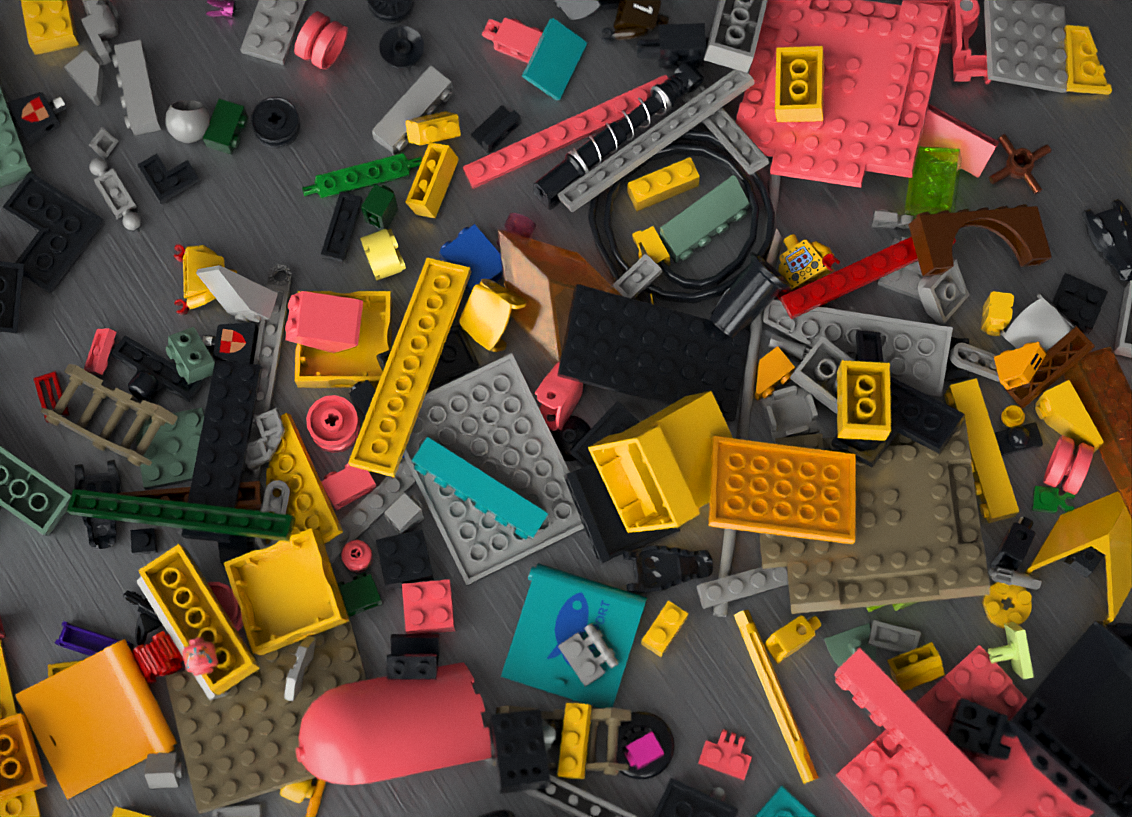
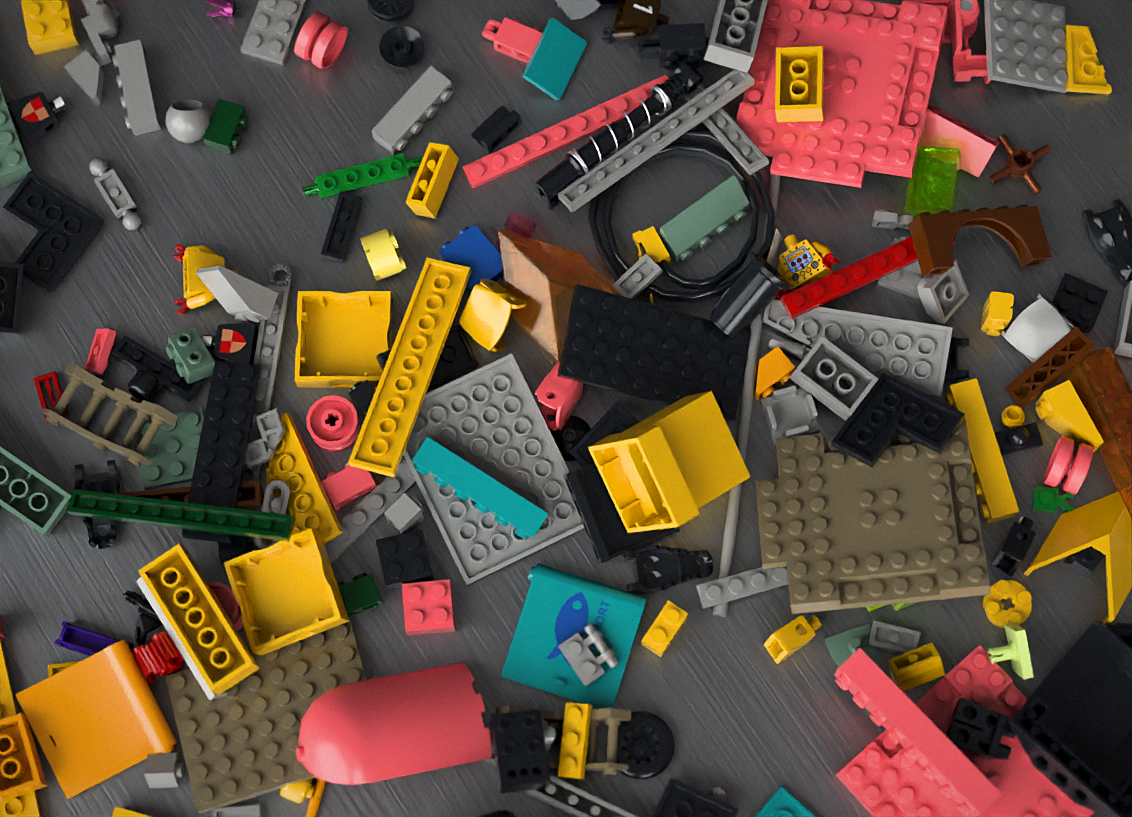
(103, 143): light grey slope -> none
(143, 541): black plate -> none
(167, 183): black plate -> none
(200, 656): coral head -> none
(273, 110): black wheel -> none
(295, 676): light grey tile -> none
(324, 321): coral slope -> none
(360, 563): coral head -> none
(380, 207): dark green brick -> none
(413, 656): black panel -> none
(433, 128): yellow brick -> none
(643, 751): dark pink brick -> none
(663, 184): yellow brick -> none
(726, 756): coral hinge -> none
(776, 696): yellow piece -> none
(782, 490): light orange plate -> none
(863, 400): yellow brick -> none
(869, 346): black tile -> none
(970, 360): light grey plate -> none
(1017, 578): light grey piece -> none
(1019, 365): light orange slope -> none

